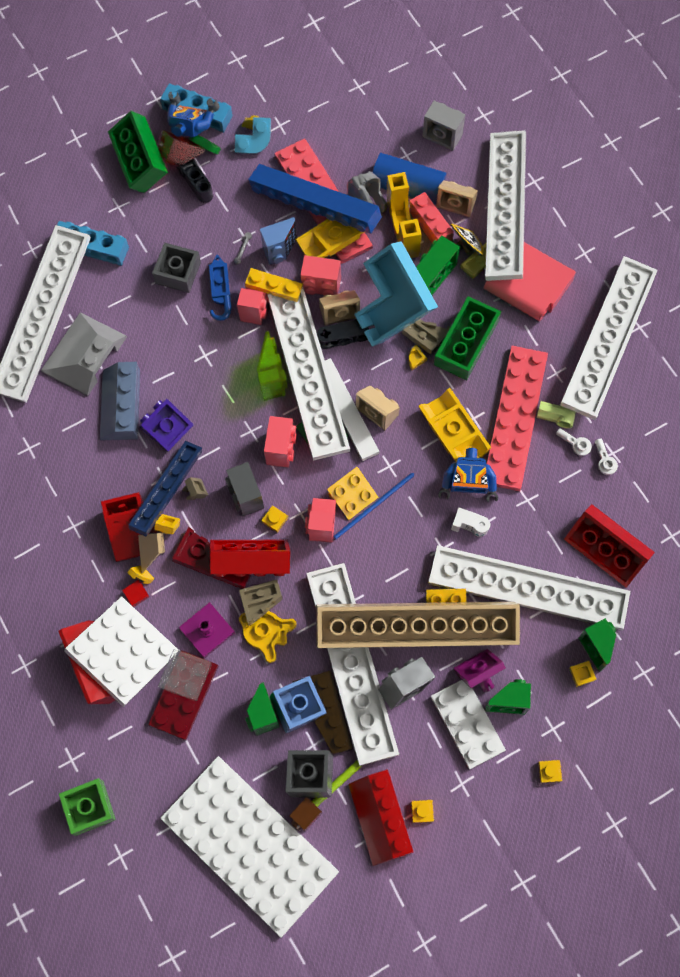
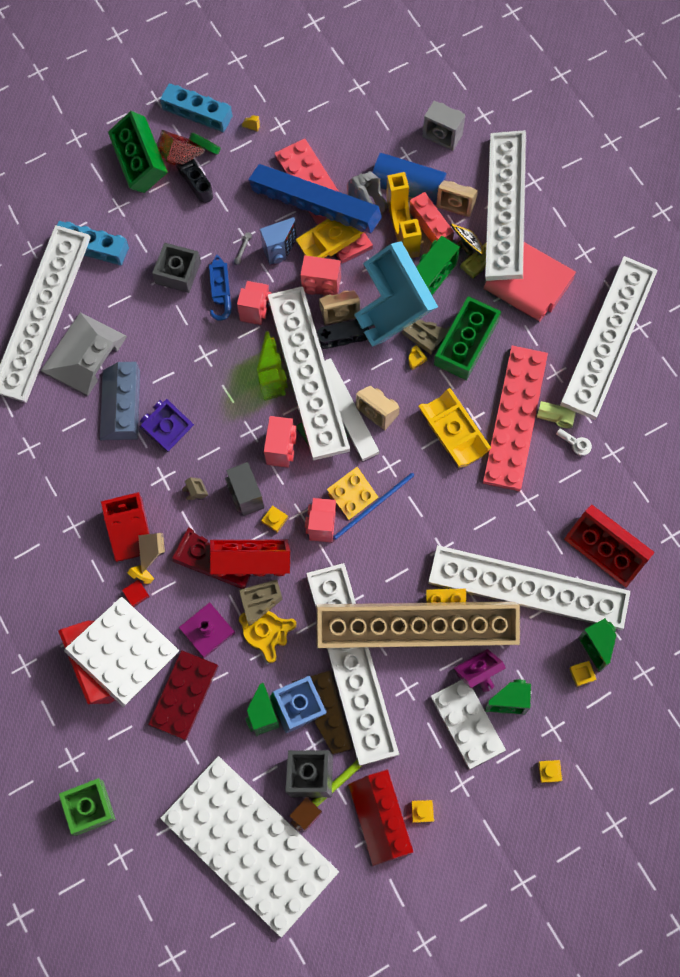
(165, 488): dark blue plate -> none
(167, 524): yellow plate -> none
(185, 674): clear plate -> none
(189, 120): blue torso -> none
(256, 142): medium azure plate -> none
(274, 285): yellow plate -> none
(406, 682): brick -> none
(470, 476): blue torso -> none
(471, 521): white leg -> none
(607, 464): white plate -> none

